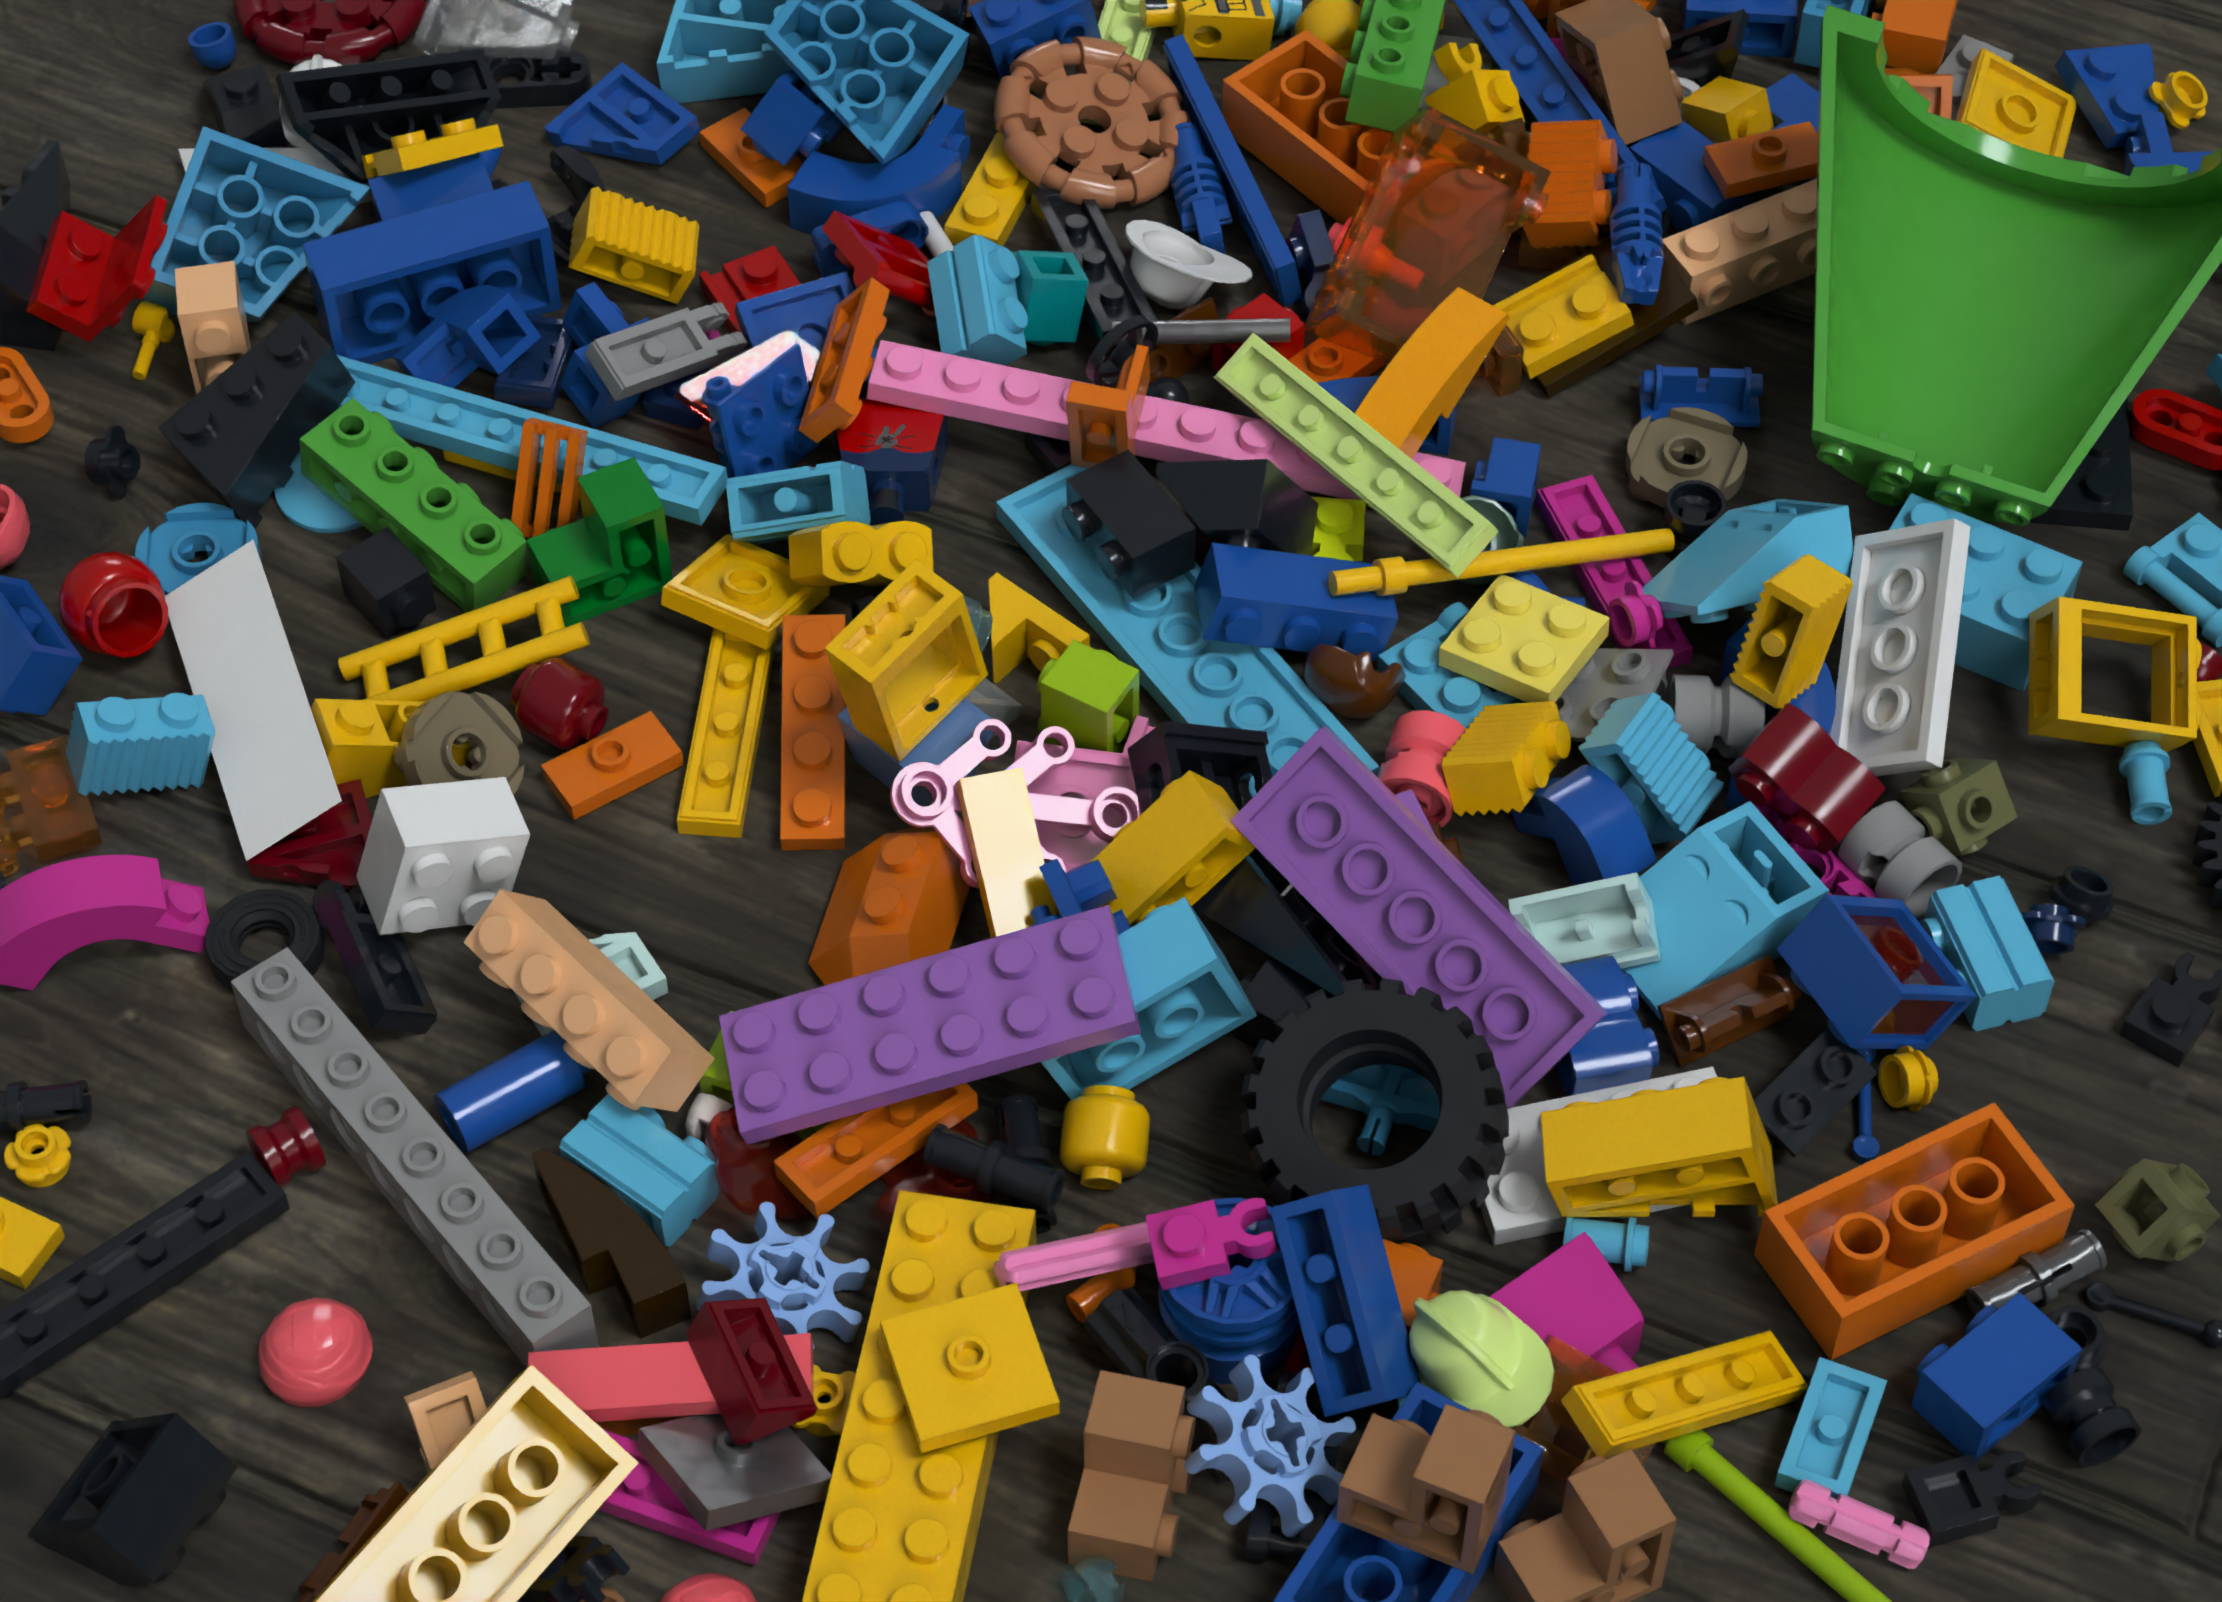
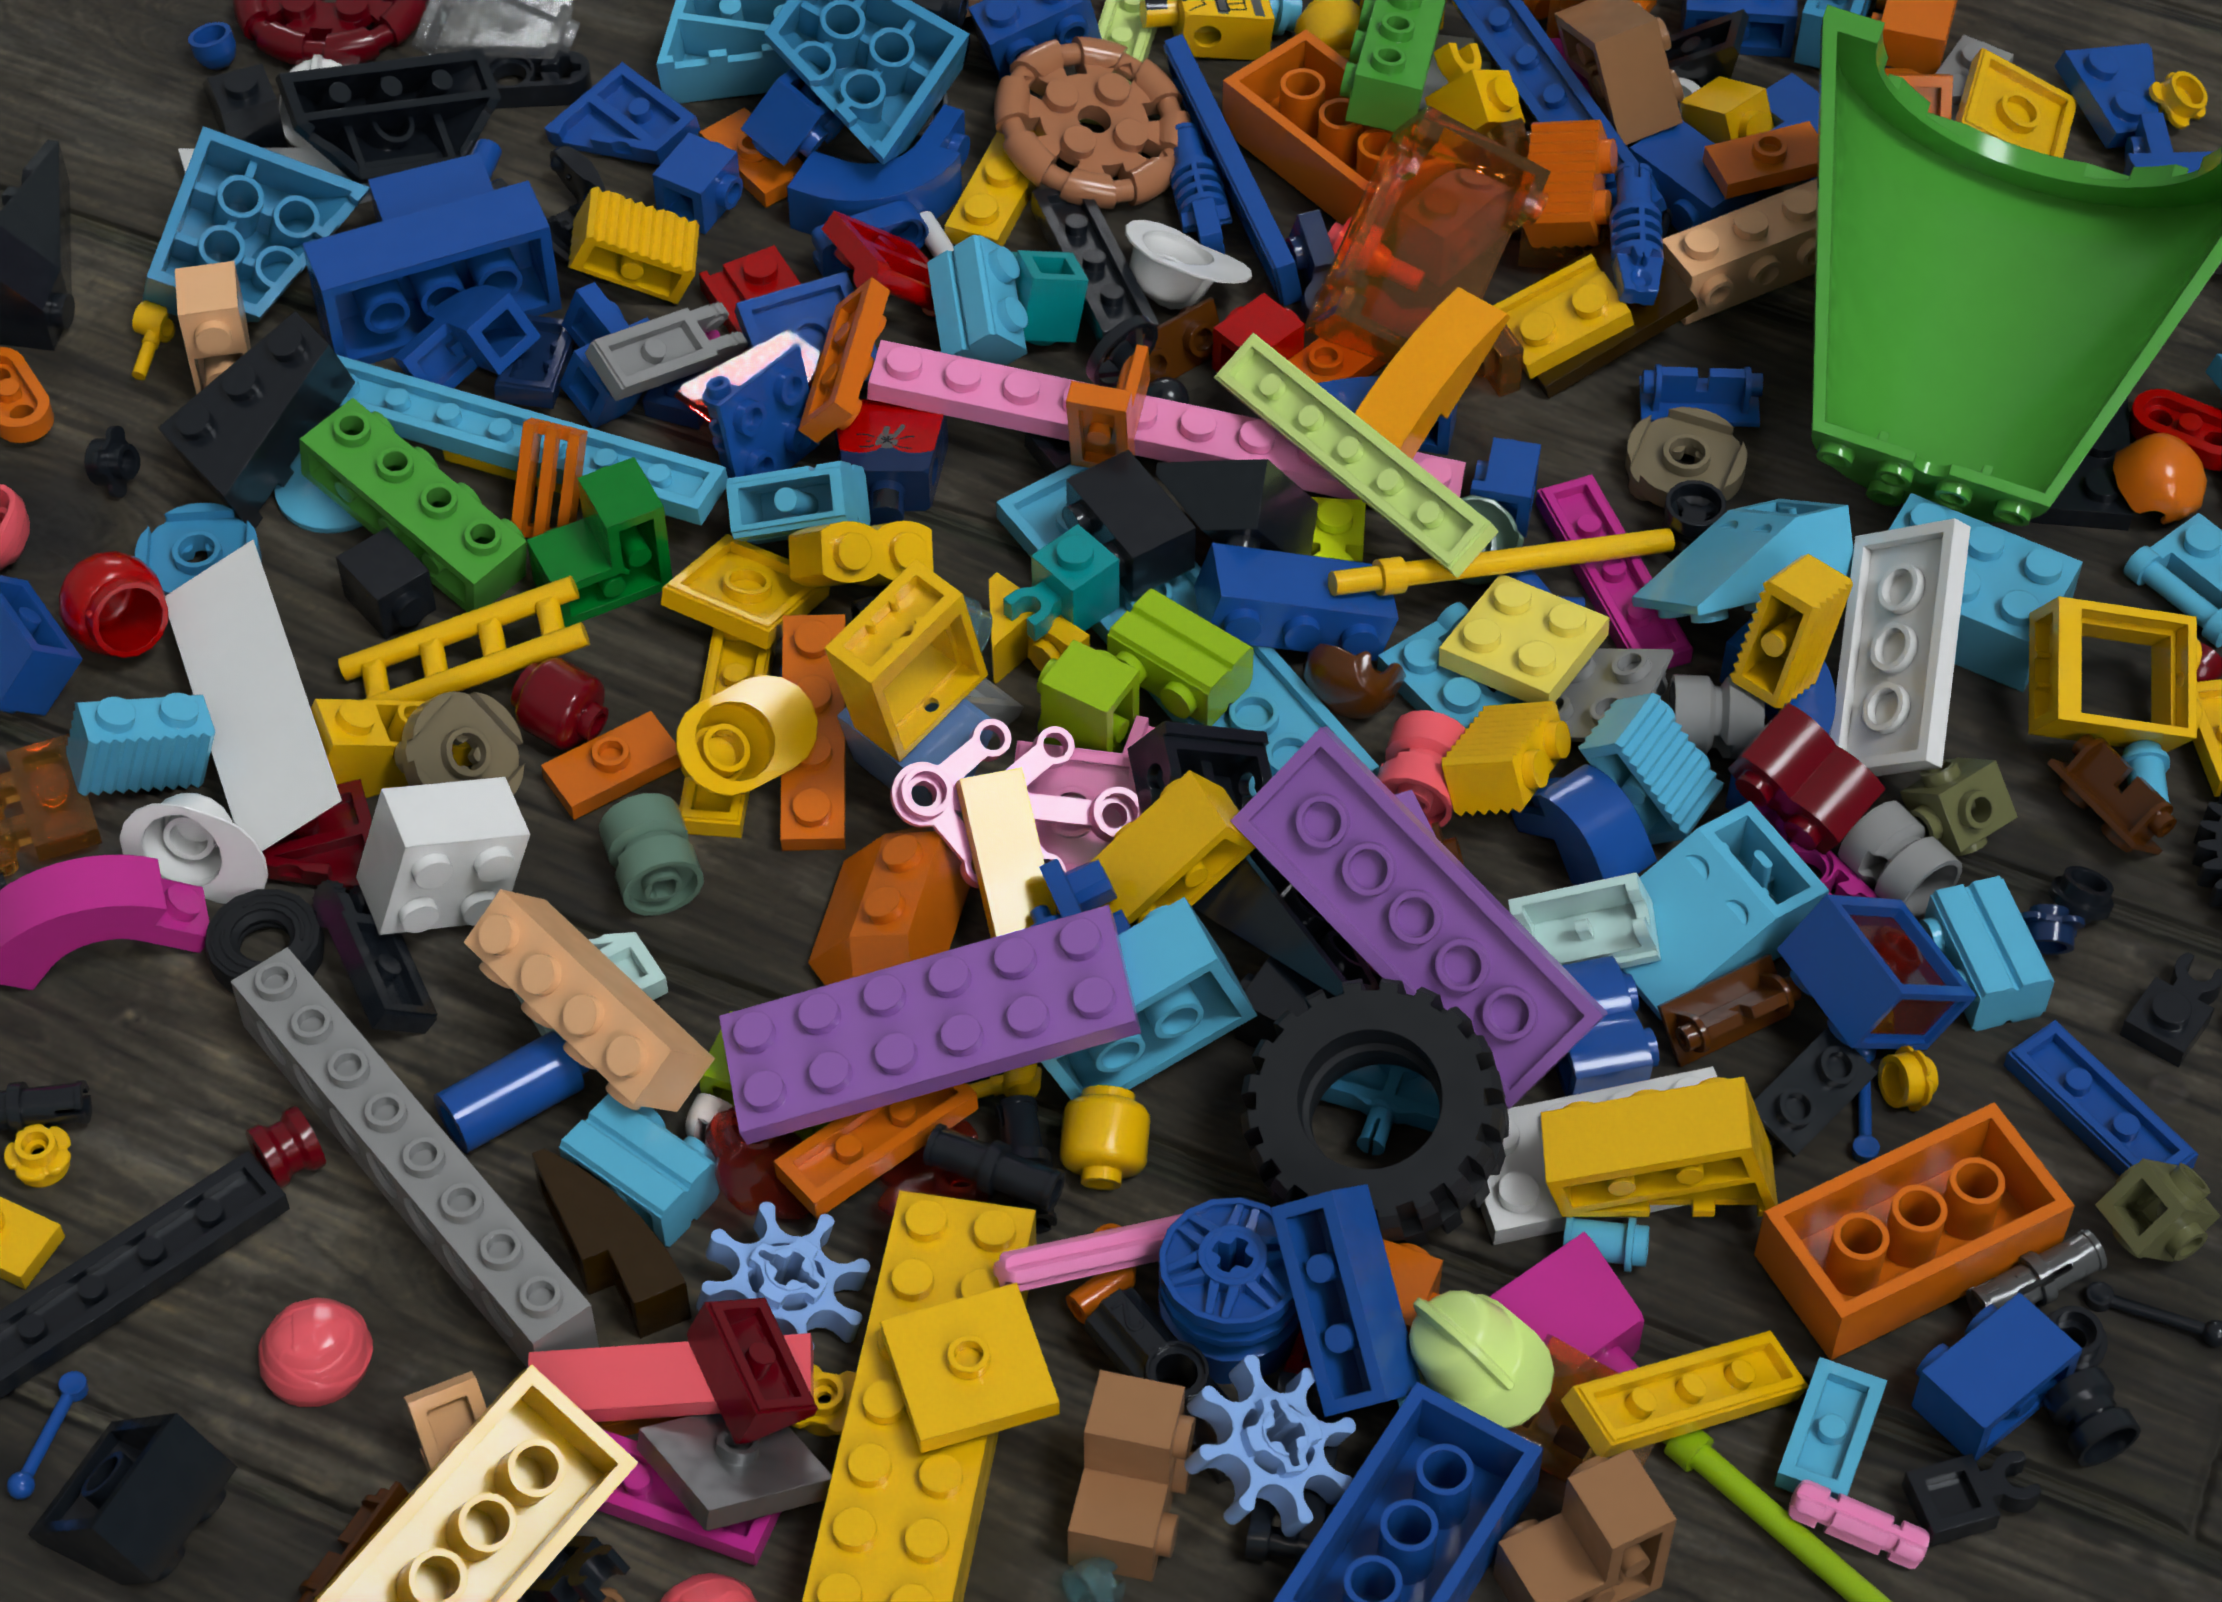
(73, 1388): none -> blue hinge
(92, 275): red bracket -> none
(196, 846): none -> white piece
(415, 151): yellow plate -> none
(651, 854): none -> sand green wheel
(698, 181): none -> blue brick
(746, 735): none -> yellow piece
(1018, 1081): none -> yellow hand
(1069, 579): none -> teal brick
(1182, 657): none -> lime brick
(1195, 1242): dark pink plate -> none
(1218, 330): flat silver bar -> none
(1429, 1490): medium nougat brick -> none
(1635, 617): dark pink plate -> none
(2094, 1101): none -> blue tile
(2130, 814): none -> reddish brown hinge
(2161, 476): none -> orange hair

